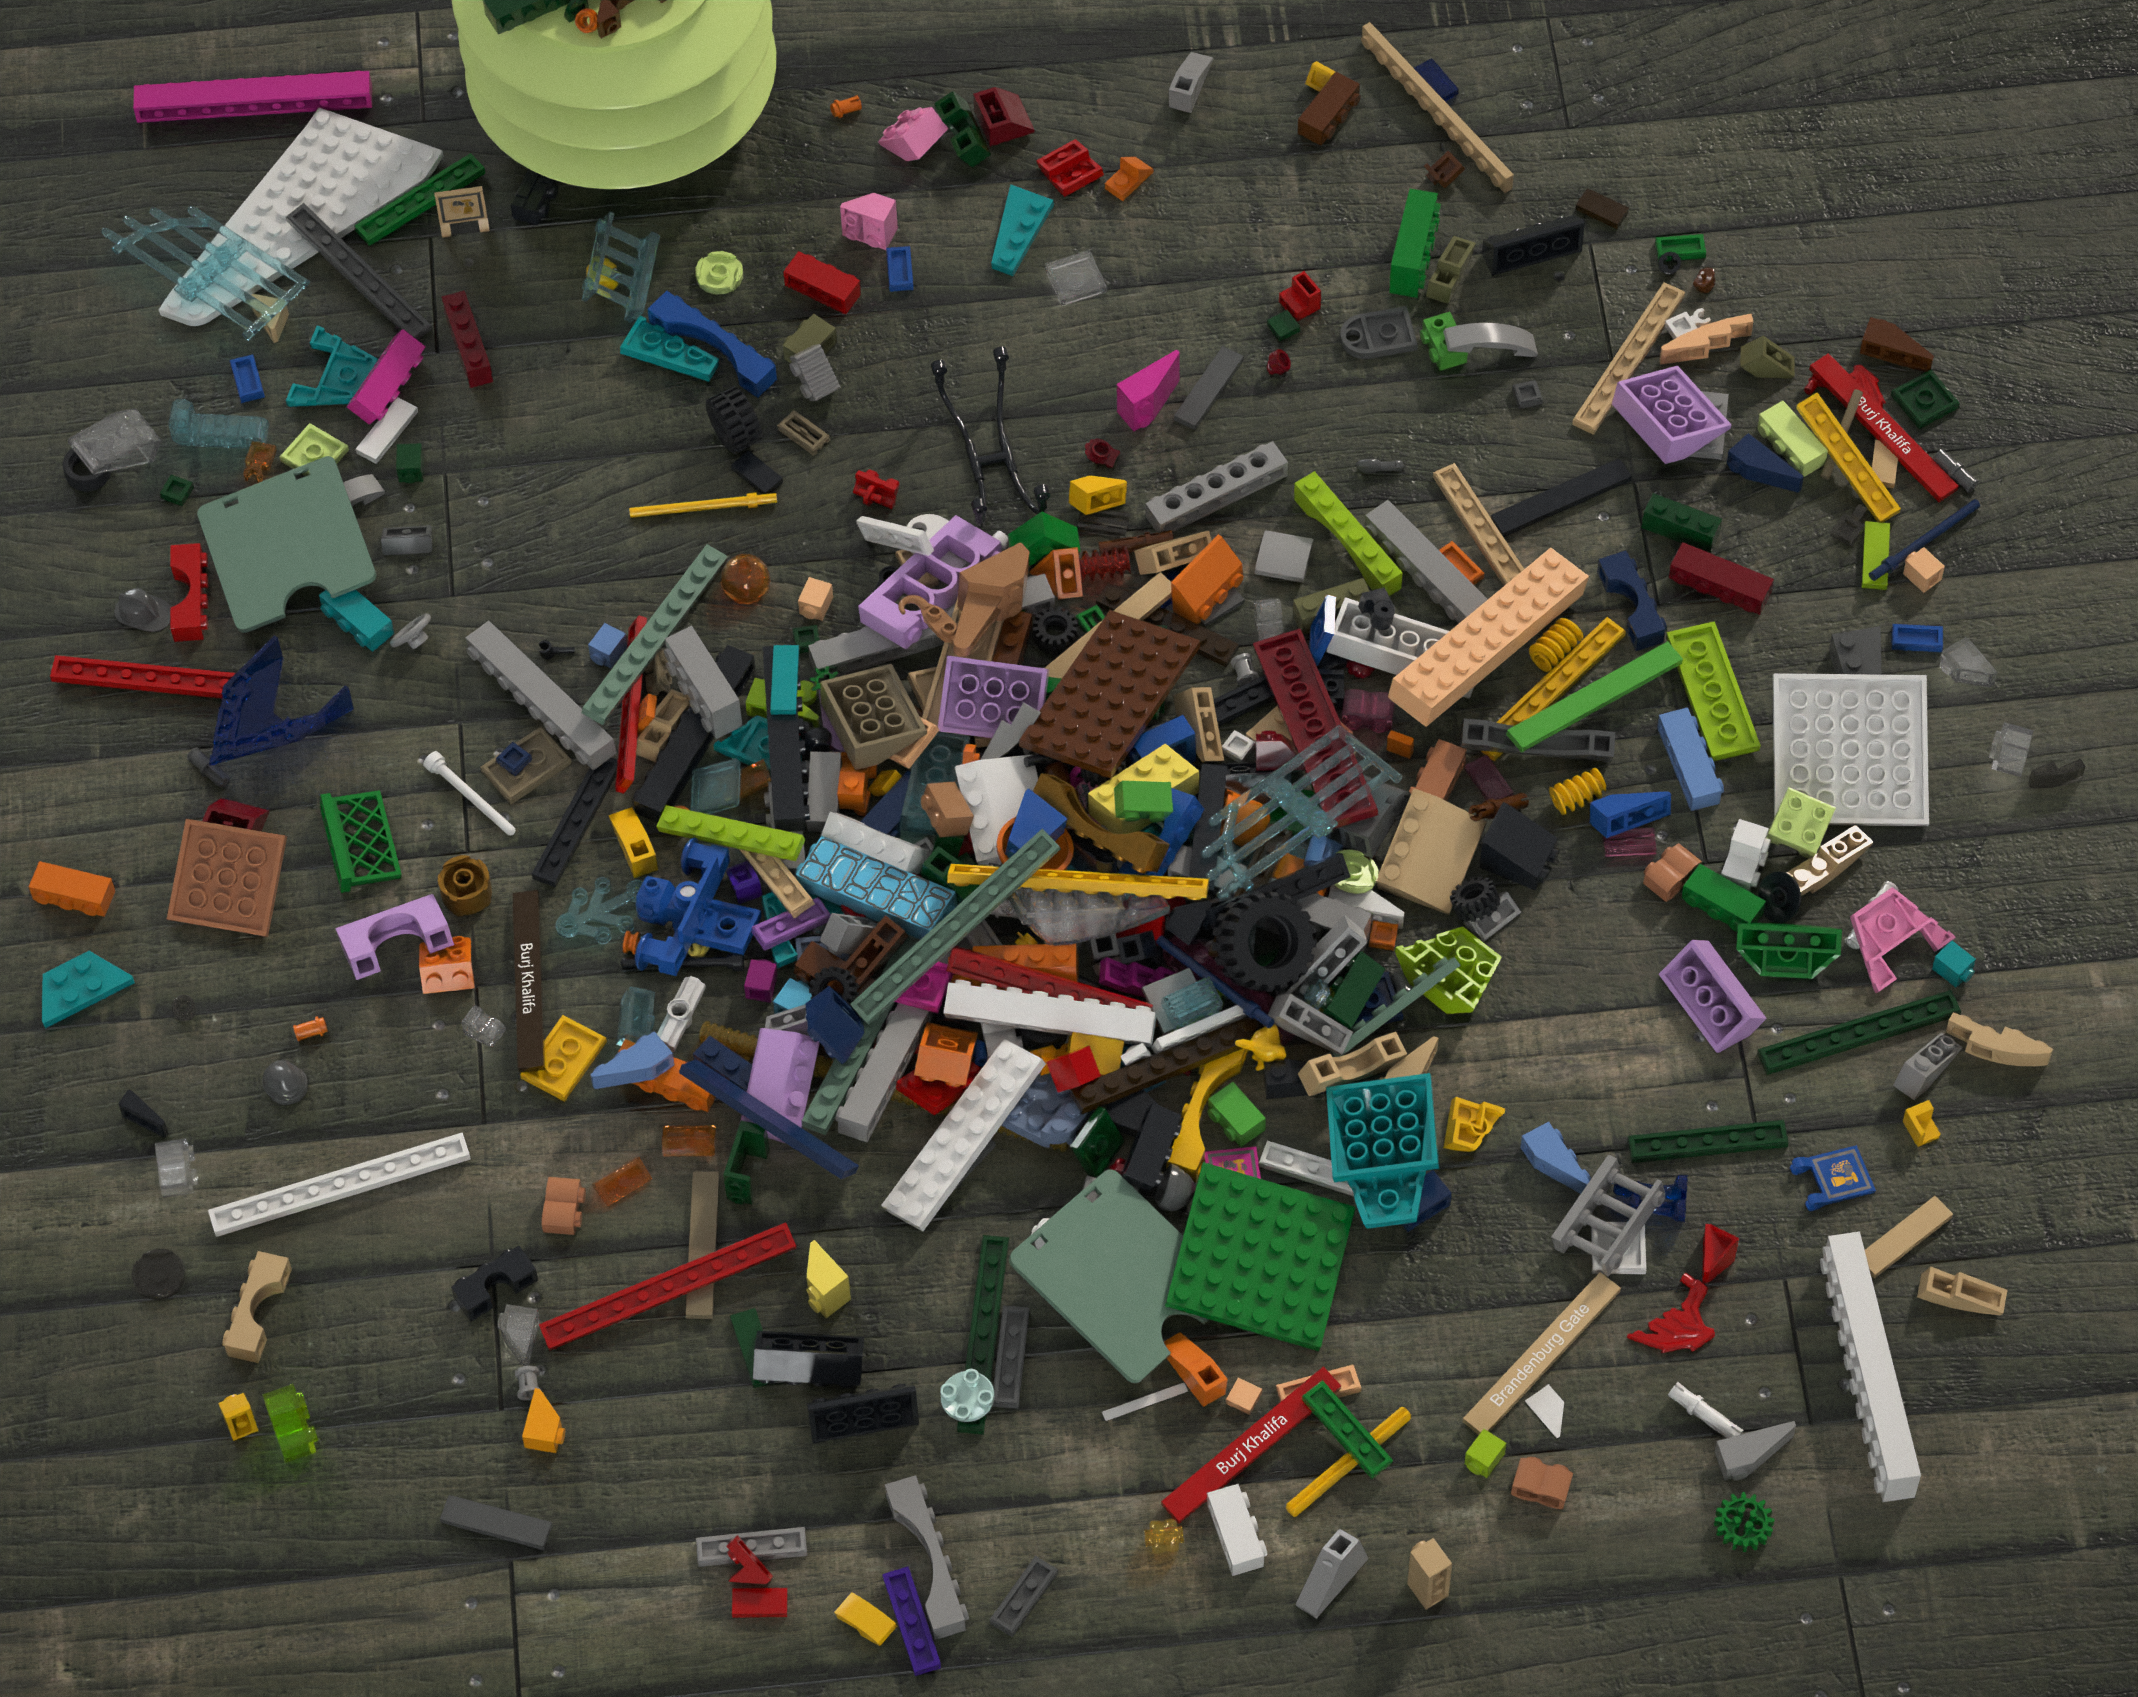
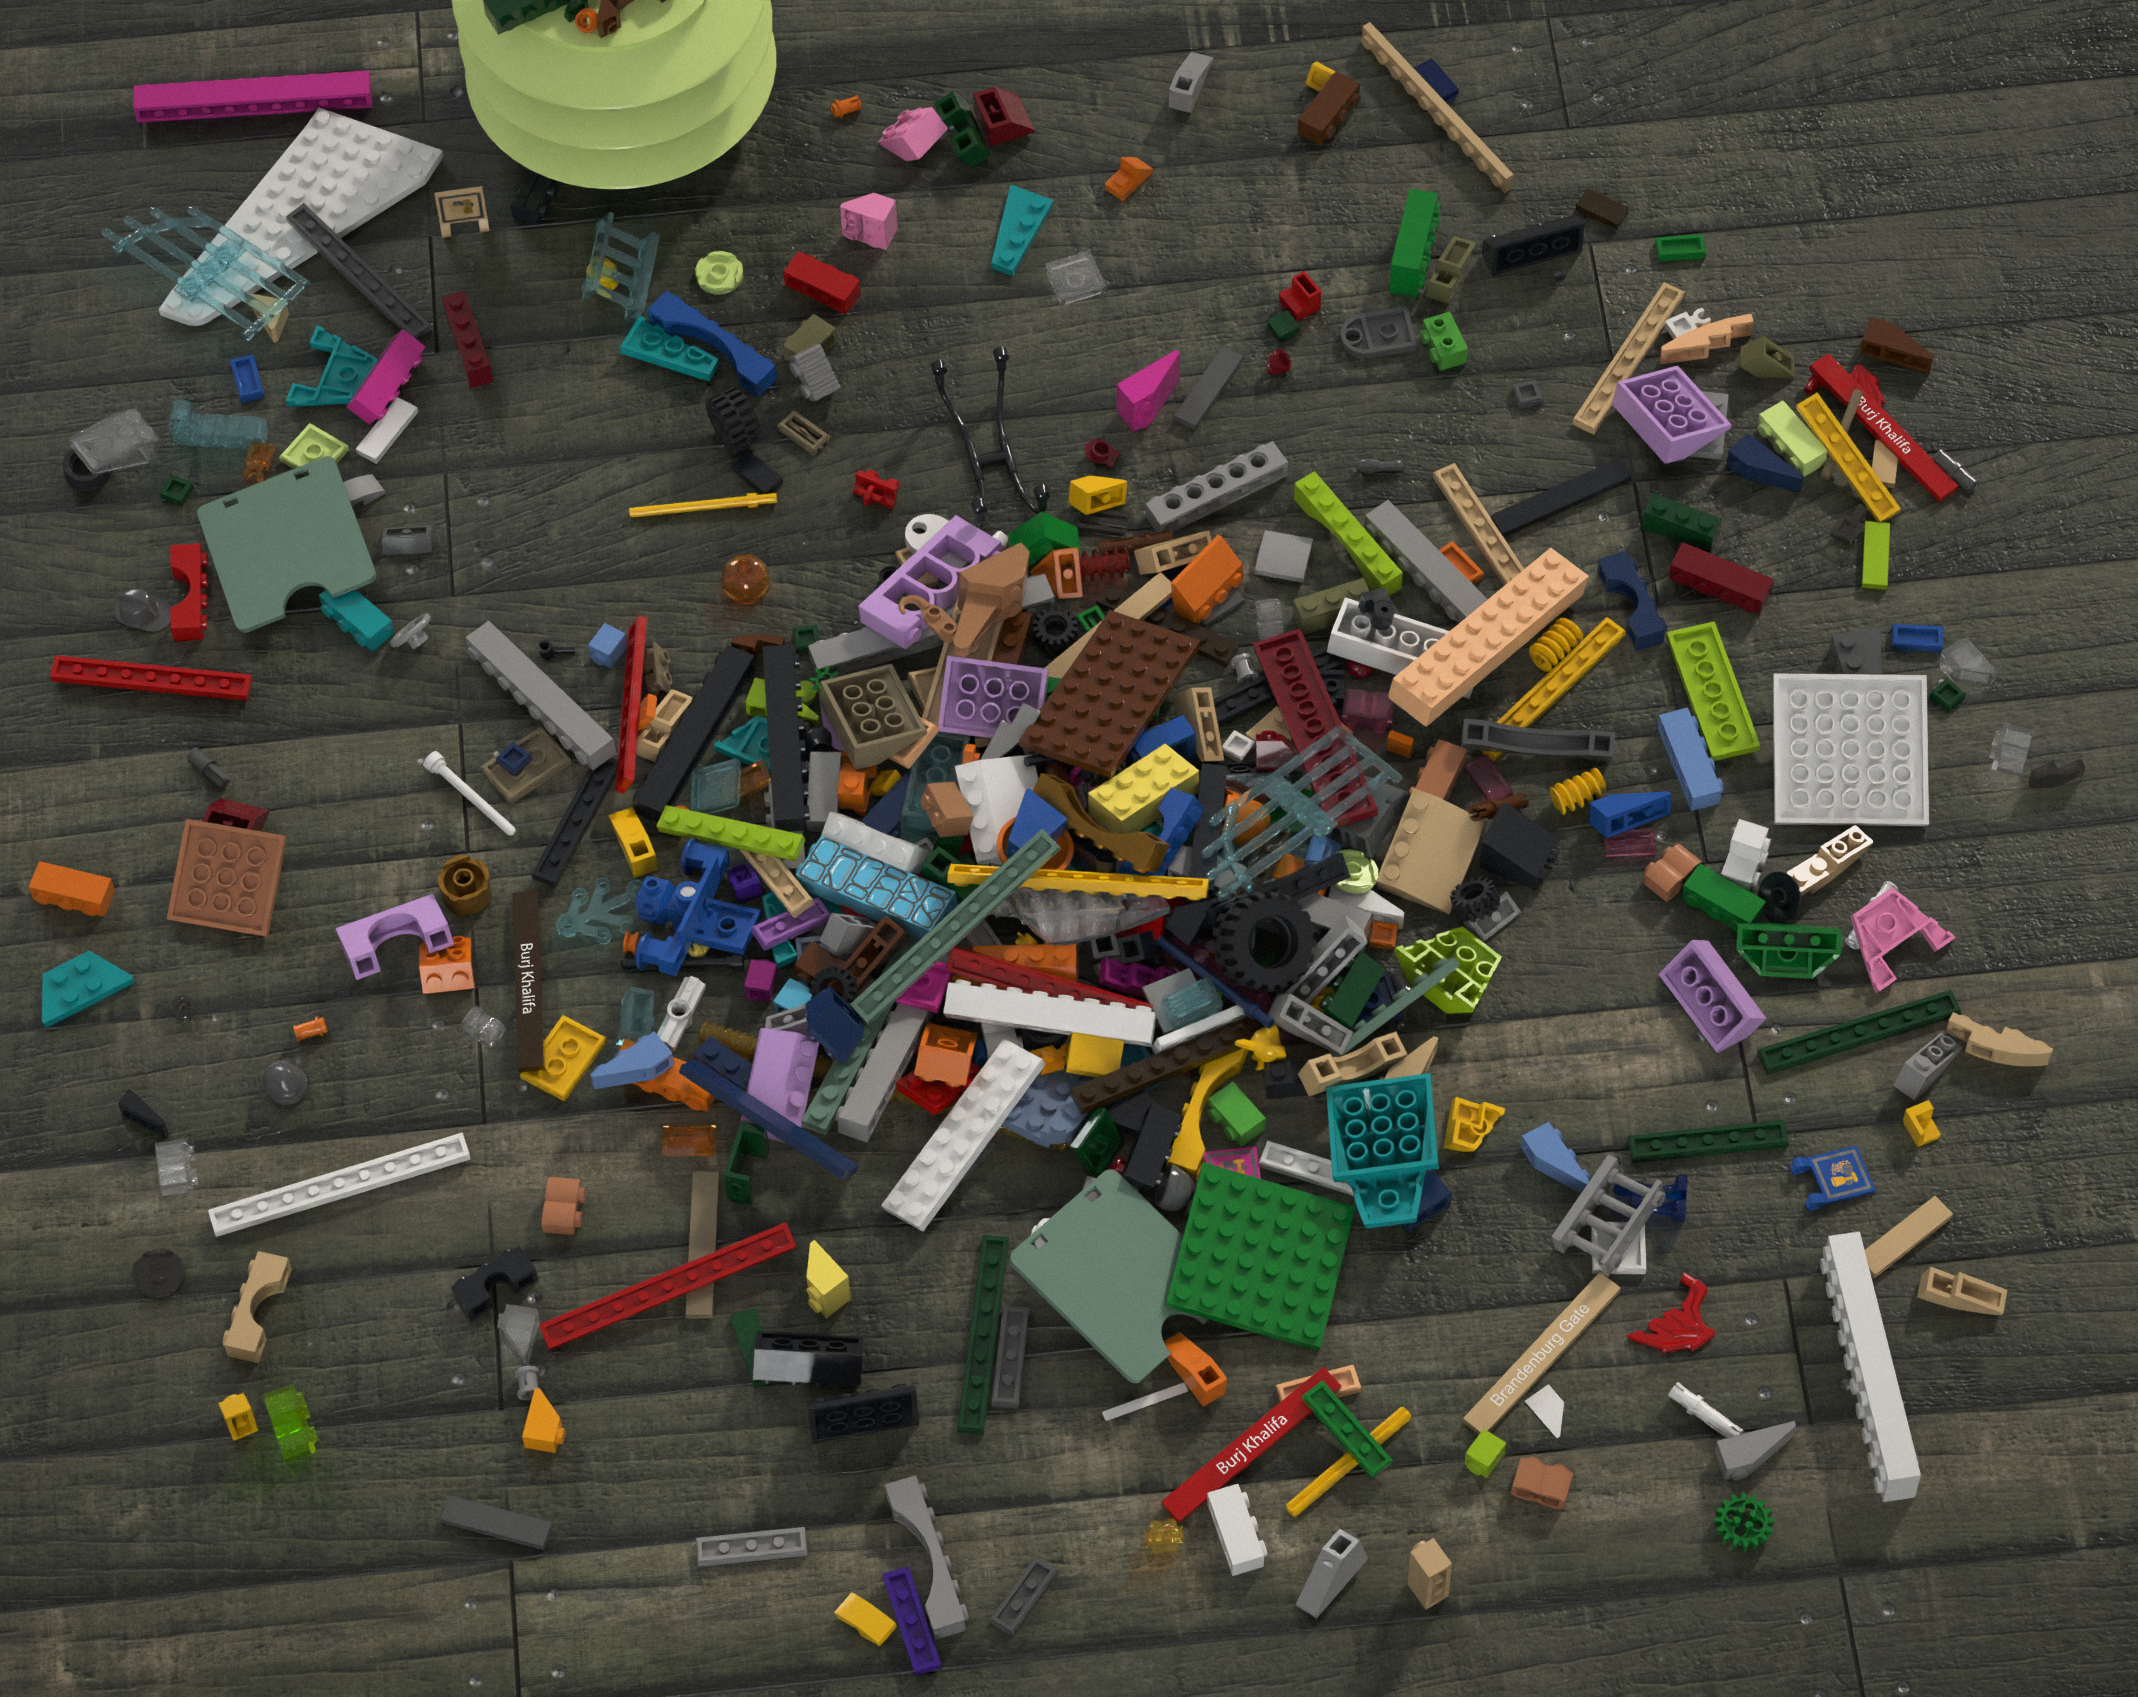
(247, 709): clear blue windscreen -> none
(340, 848): green fence -> none
(410, 463): dark green brick -> none
(418, 199): green plate -> none
(622, 1181): clear orange slope -> none
(653, 634): sand green plate -> none
(702, 682): light grey brick -> none
(752, 1570): red slope -> none
(754, 643): none -> reddish brown slope
(759, 1602): red tile -> none
(784, 679): teal tile -> none
(815, 599): light nougat brick -> none
(895, 535): white tile -> none
(899, 268): blue tile -> none
(967, 1396): light aqua dish -> none
(1070, 167): red slope -> none
(1073, 1069): red piece -> none
(1135, 1054): white plate -> none
(1143, 800): bright green brick -> none
(1244, 1396): light nougat tile -> none
(1317, 994): clear light blue plate -> none
(1322, 628): blue tile -> none
(1444, 170): reddish brown bracket -> none
(1490, 335): light grey slope -> none
(1594, 696): bright green tile -> none
(1674, 257): black bush -> none
(1705, 280): reddish brown piece -> none
(1718, 1251): red slope -> none
(1800, 822): yellowish green piece -> none
(1892, 562): dark blue bar -> none
(1923, 569): light nougat brick -> none
(1925, 399): dark green tile -> none
(1947, 695): none -> dark green tile
(1954, 964): teal brick -> none

